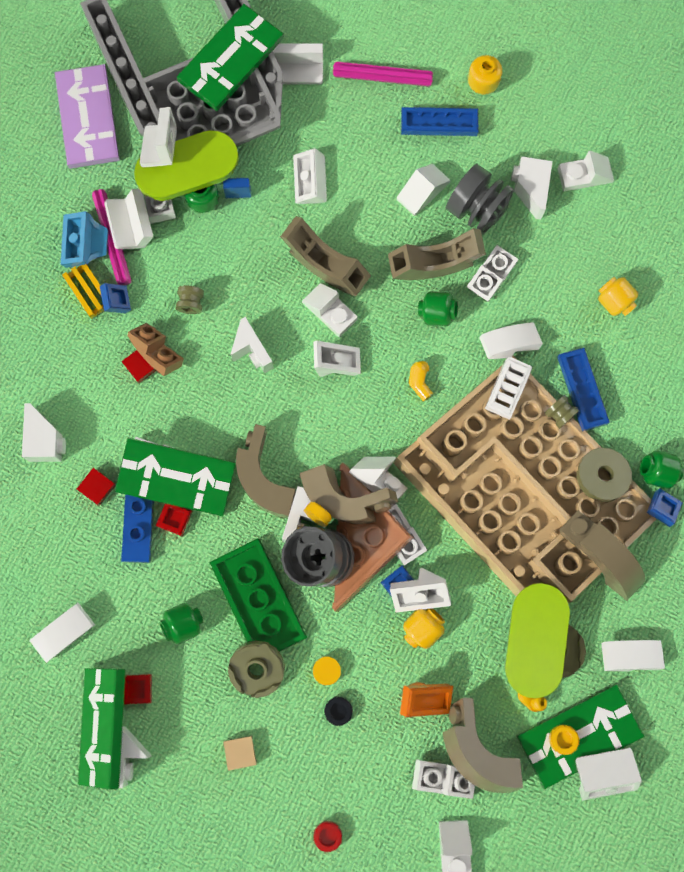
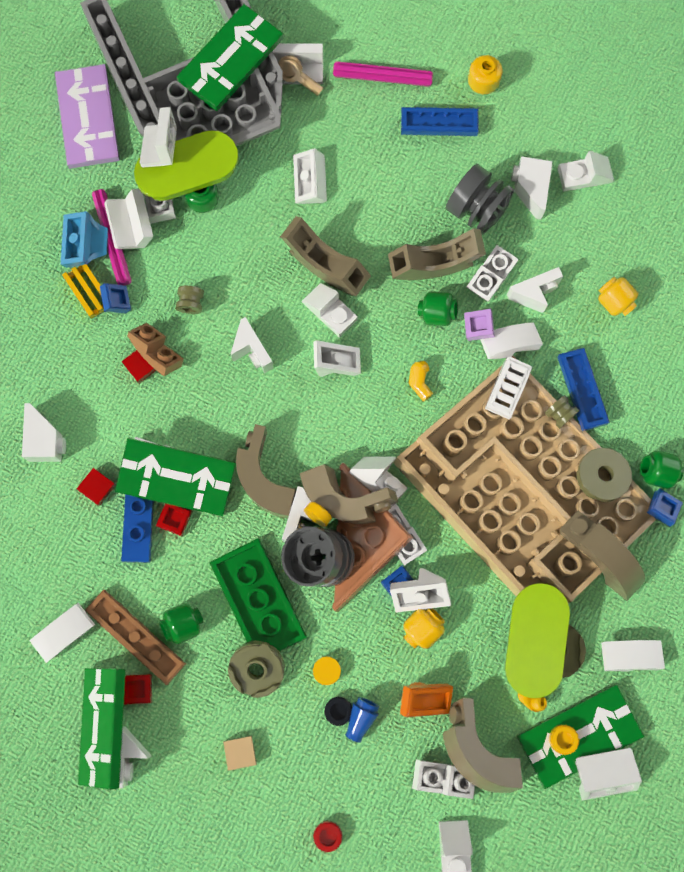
(135, 637): none -> medium nougat tile
(237, 188): blue tile -> none
(292, 71): none -> tan plate
(362, 717): none -> blue cone
(422, 188): white slope -> none
(479, 324): none -> lavender tile
(530, 291): none -> white slope

